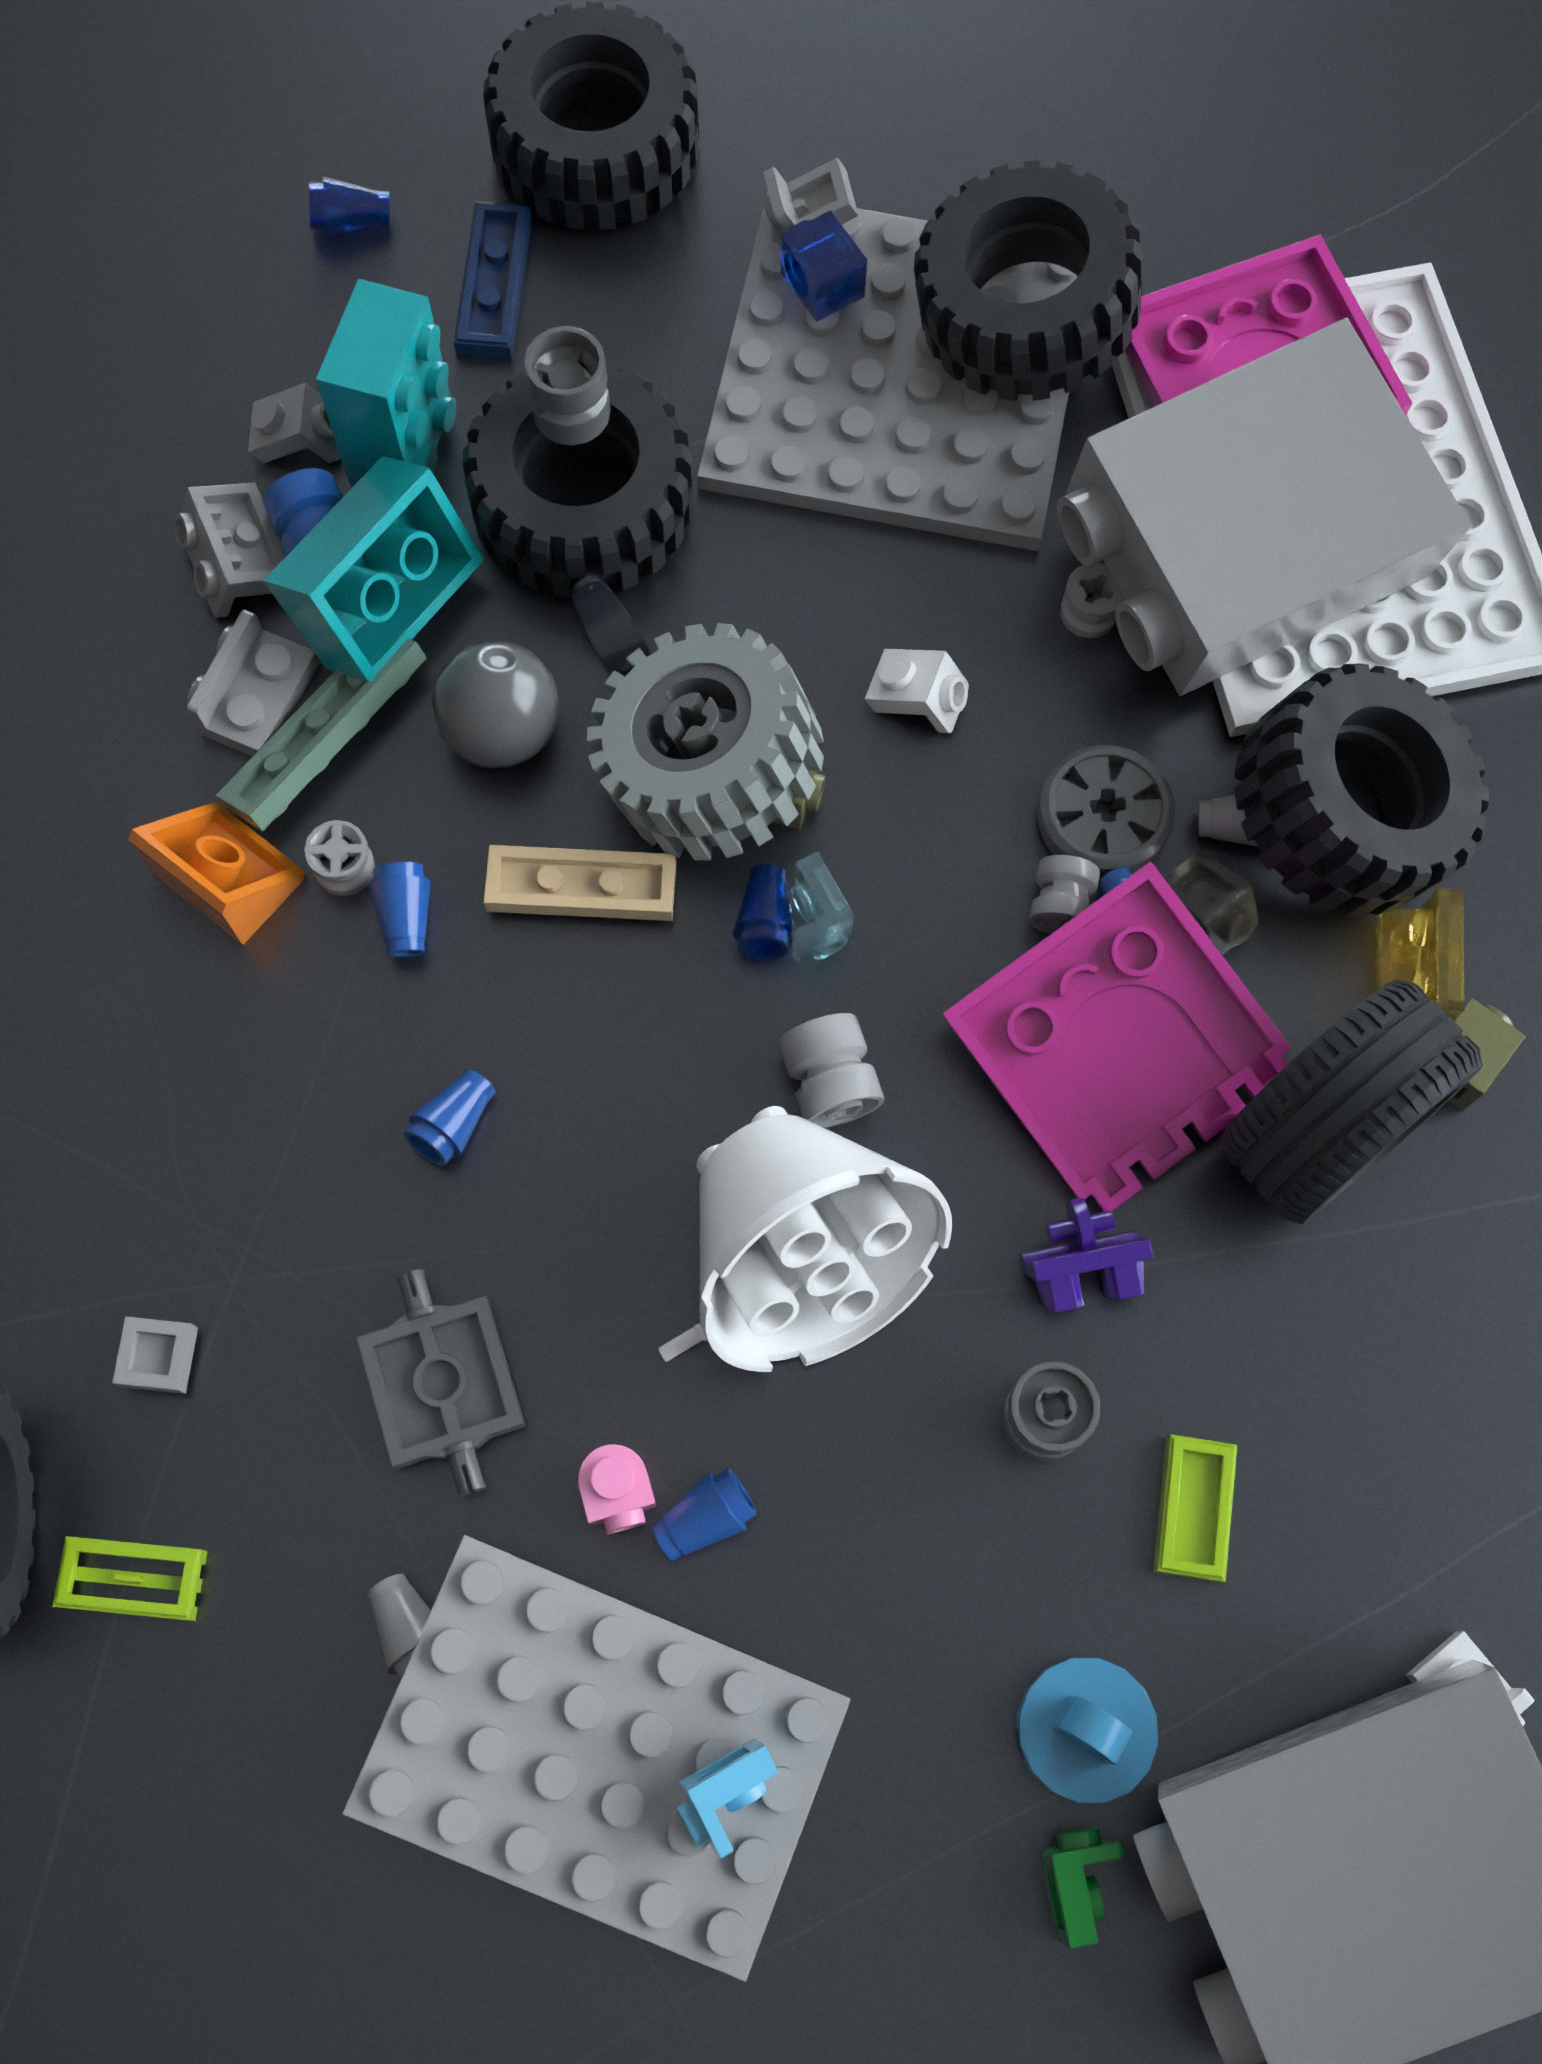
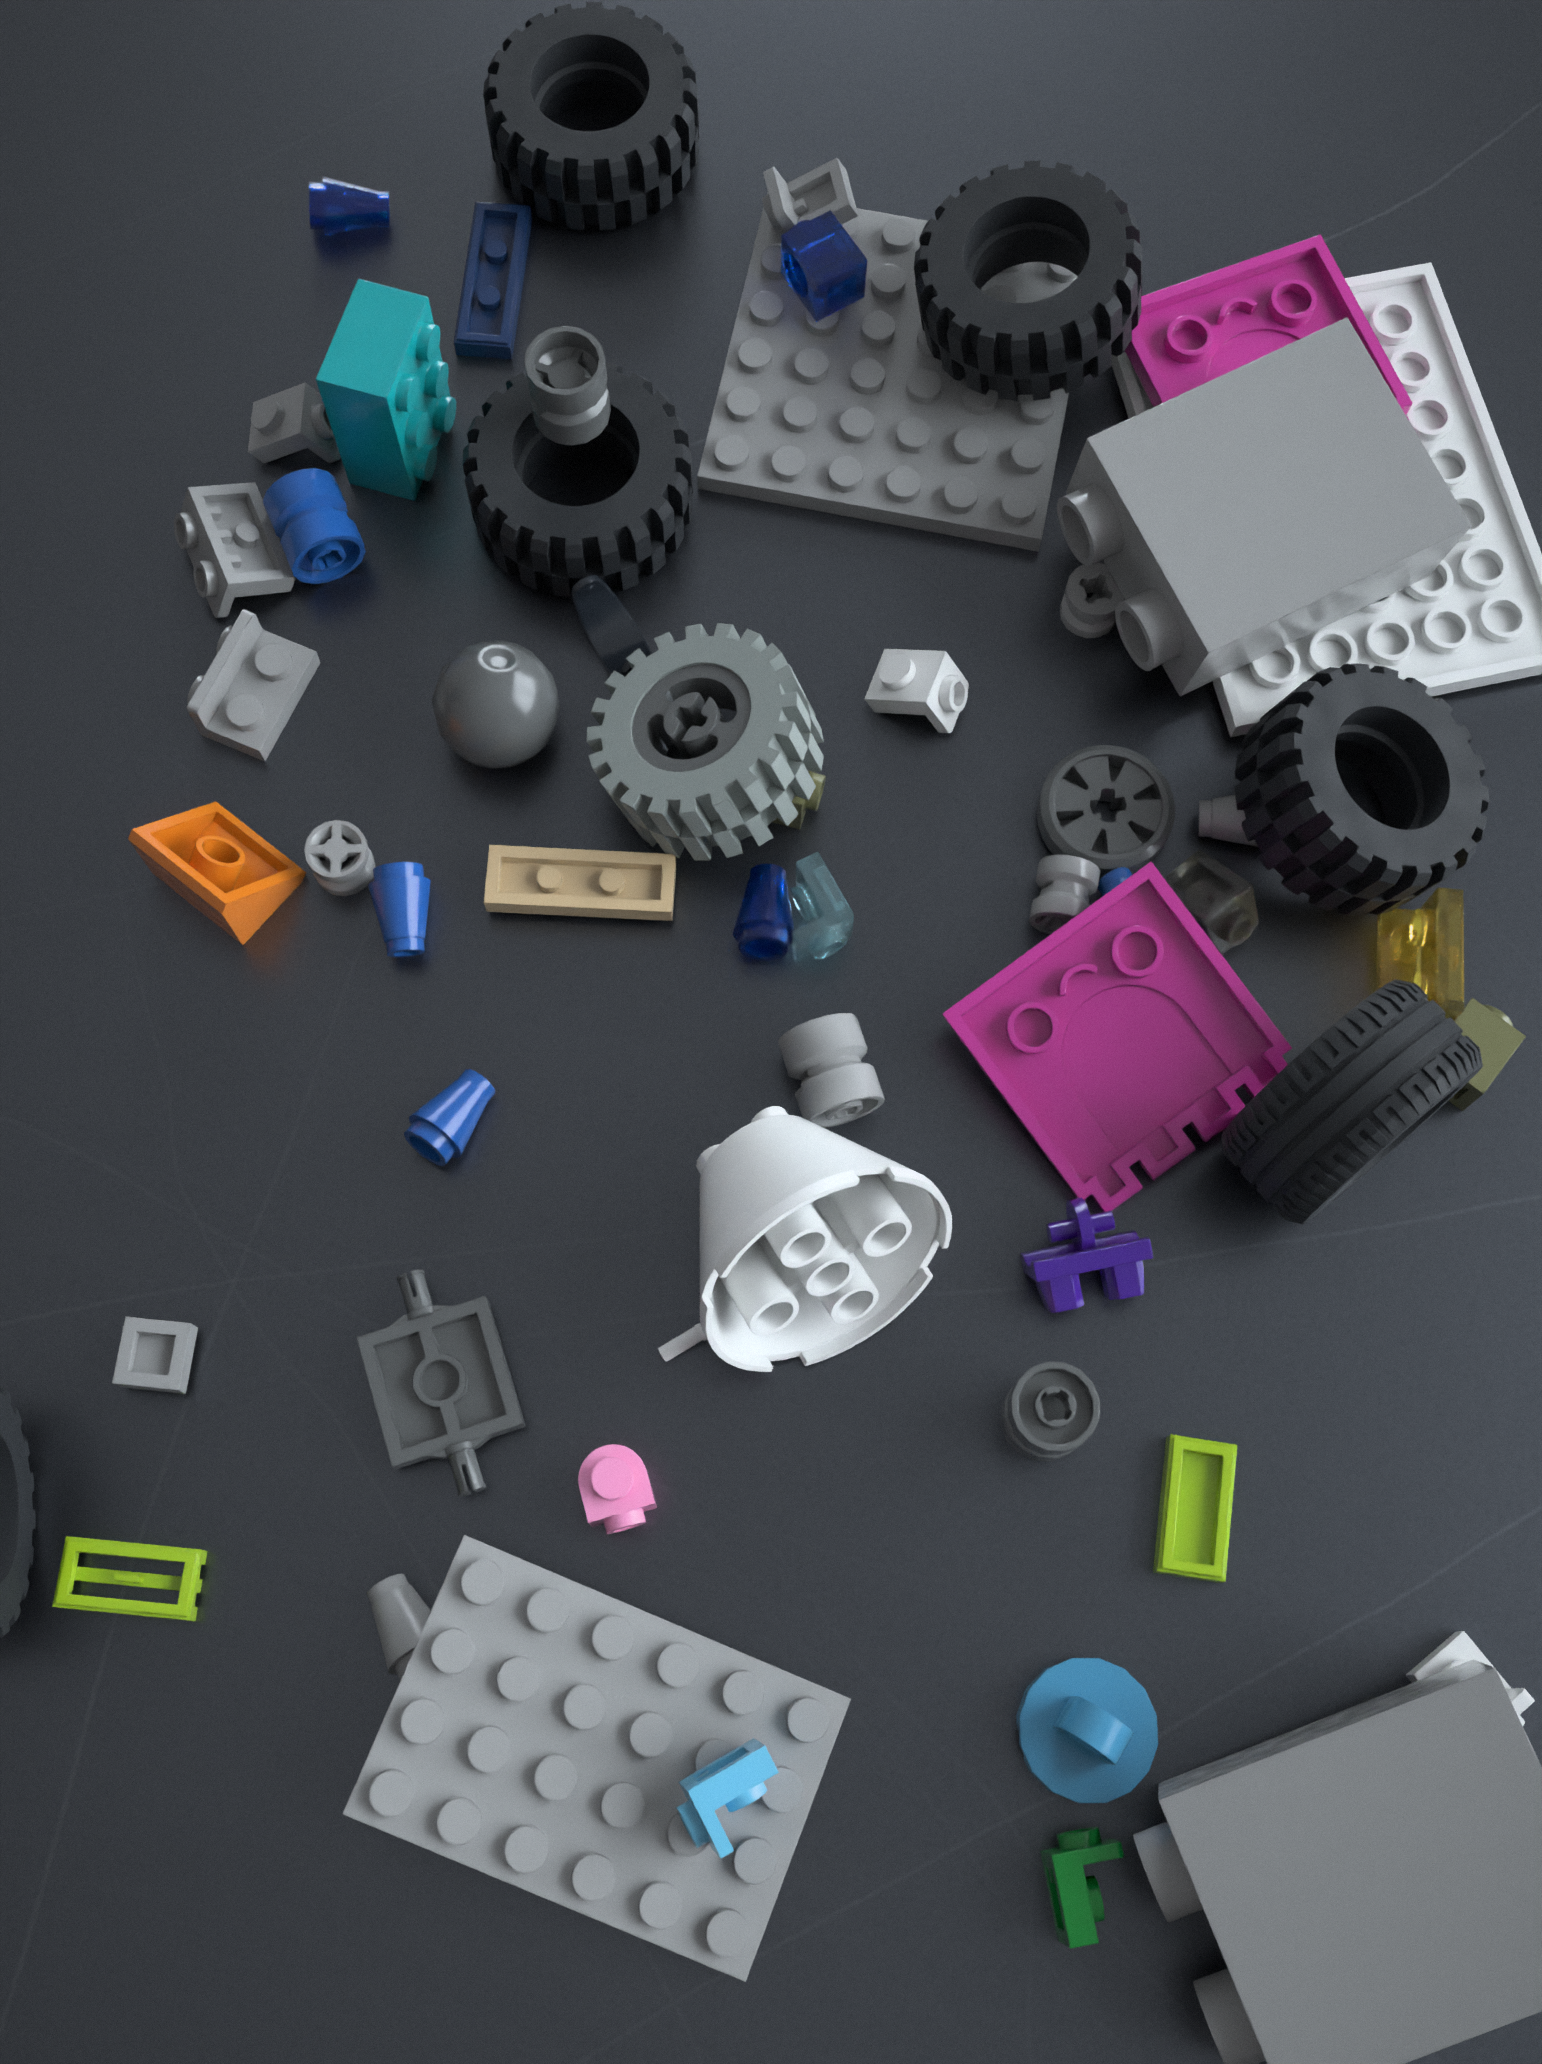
(313, 738): sand green plate -> none
(375, 568): teal brick -> none
(705, 1515): blue cone -> none

